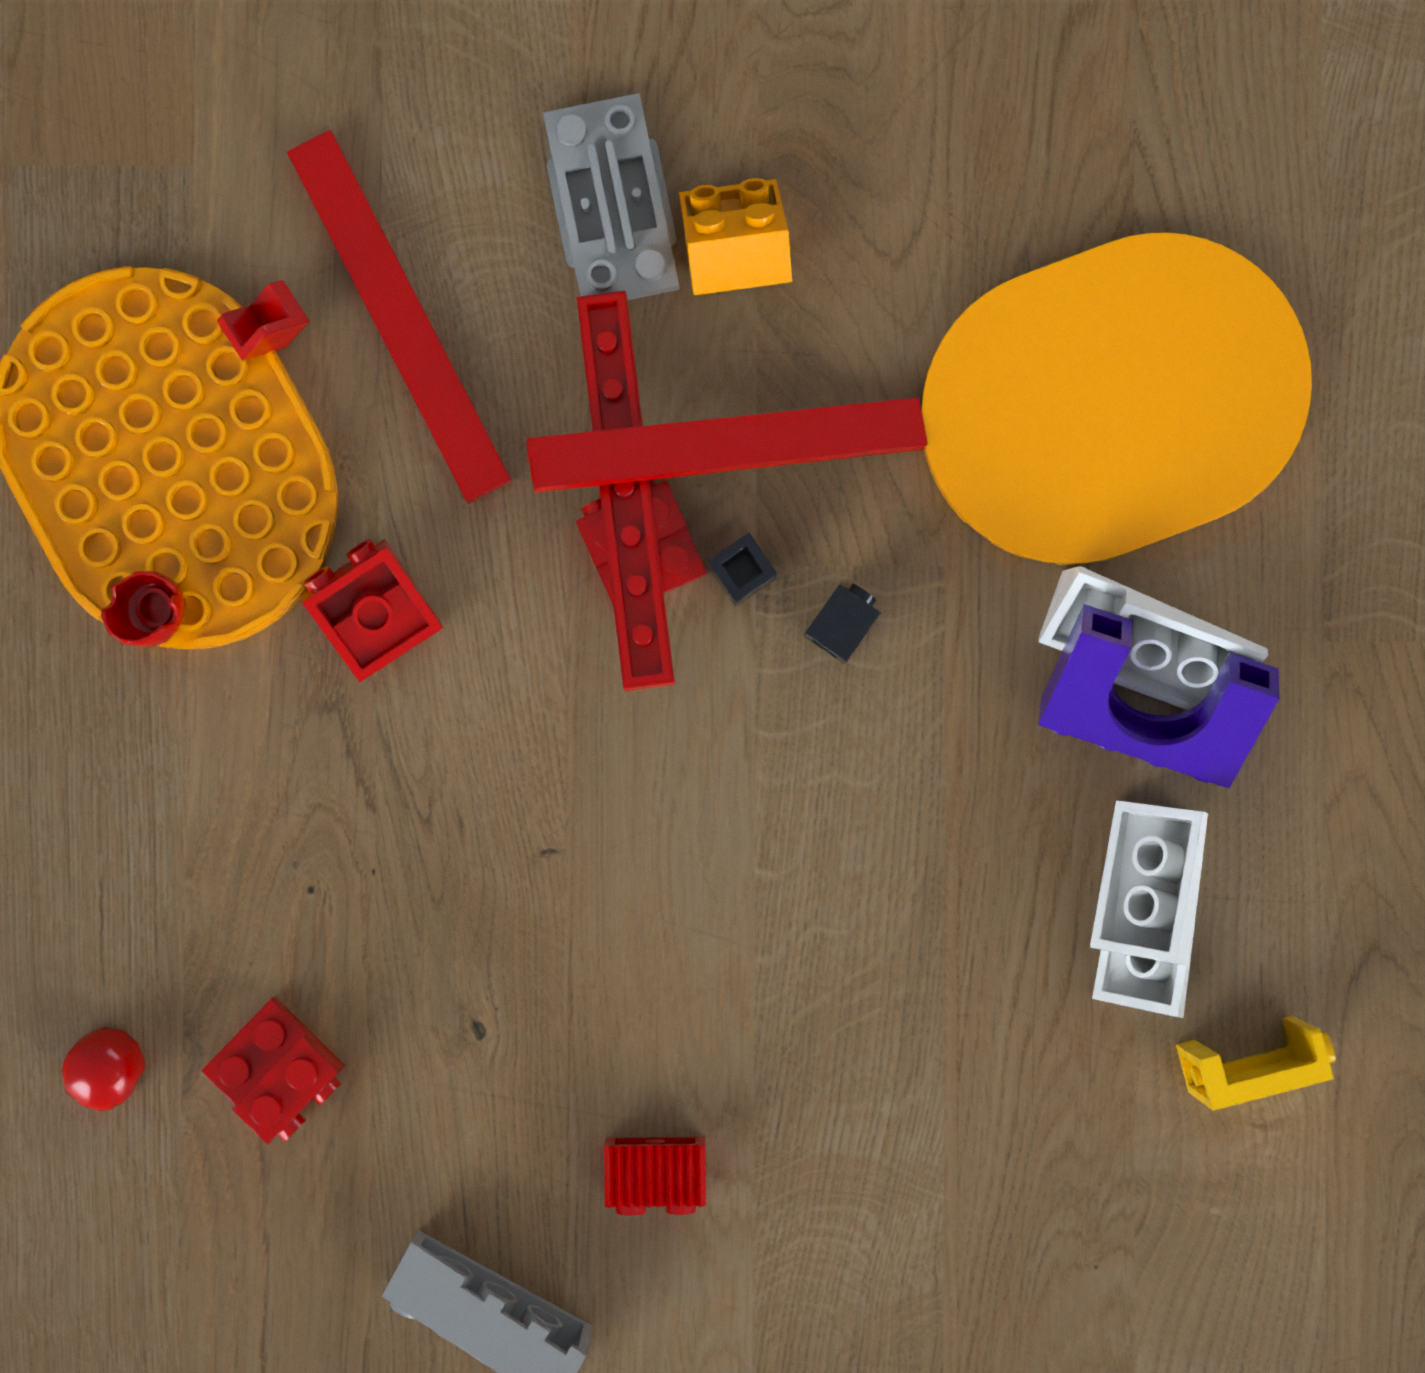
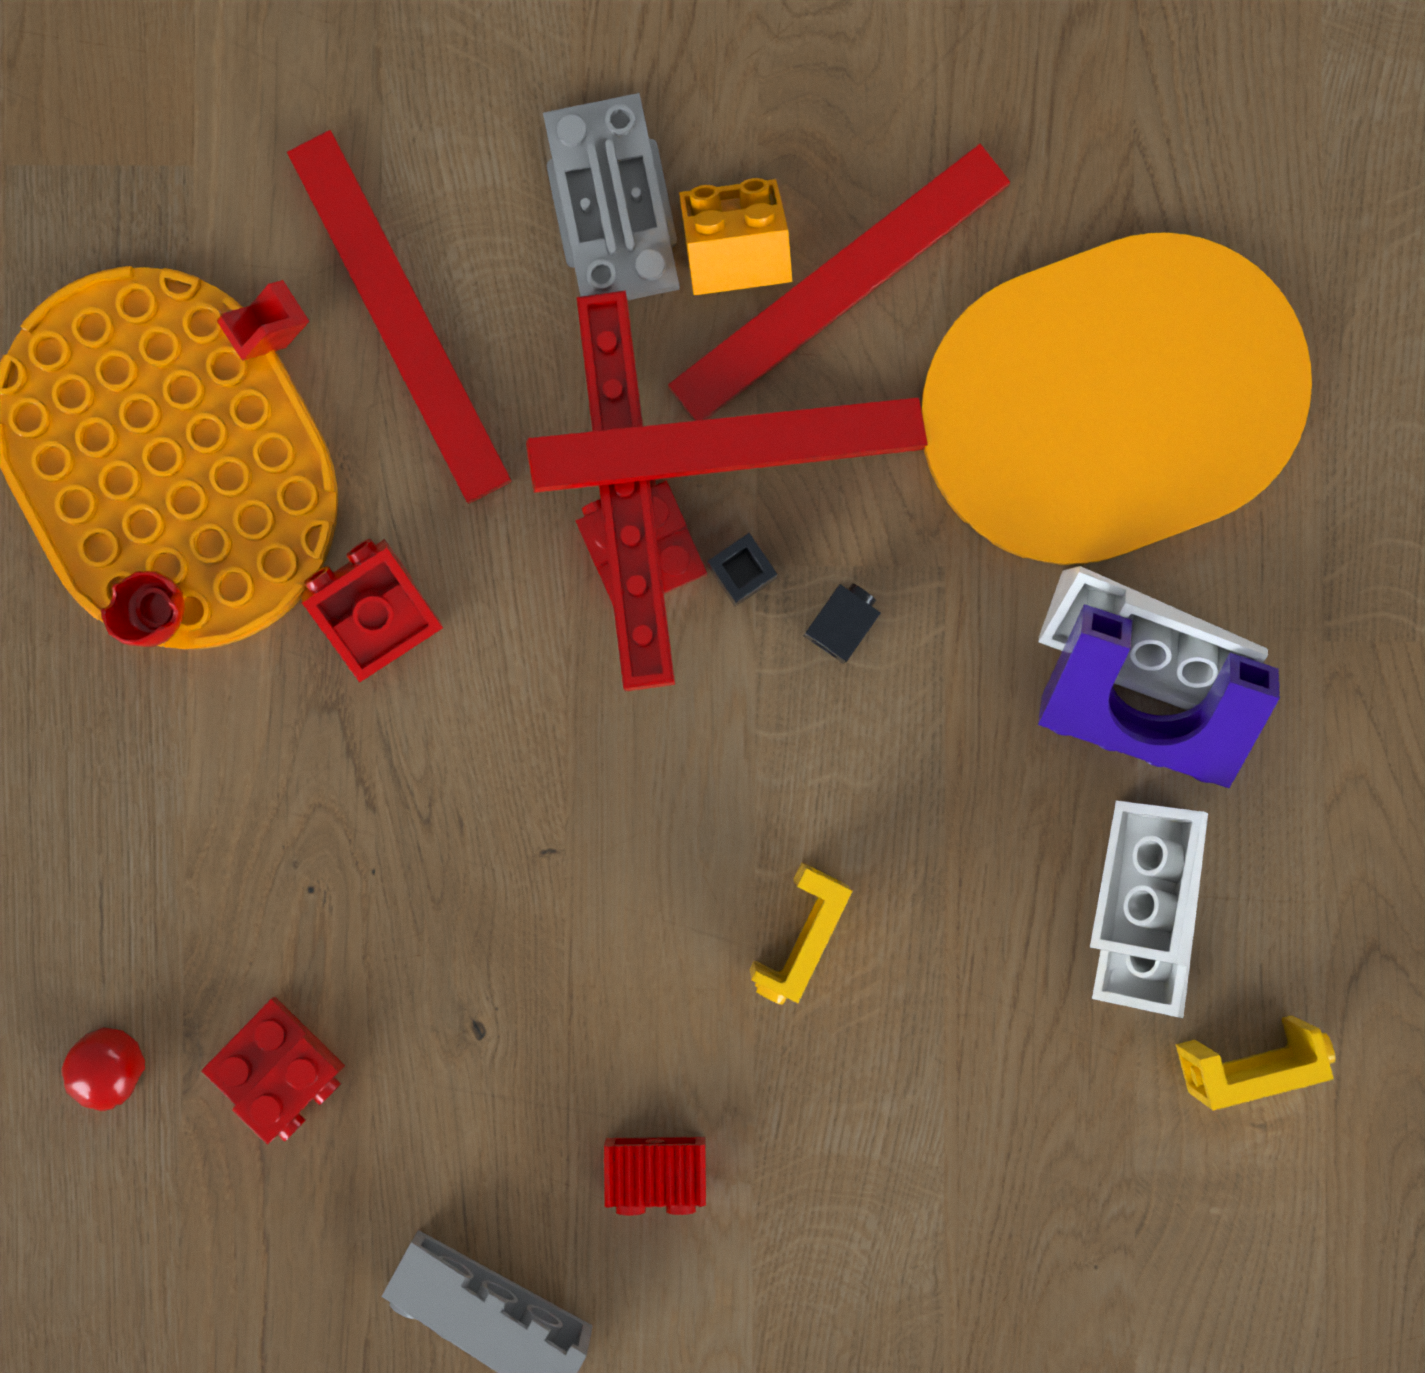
(811, 942): none -> yellow panel
(839, 284): none -> red tile

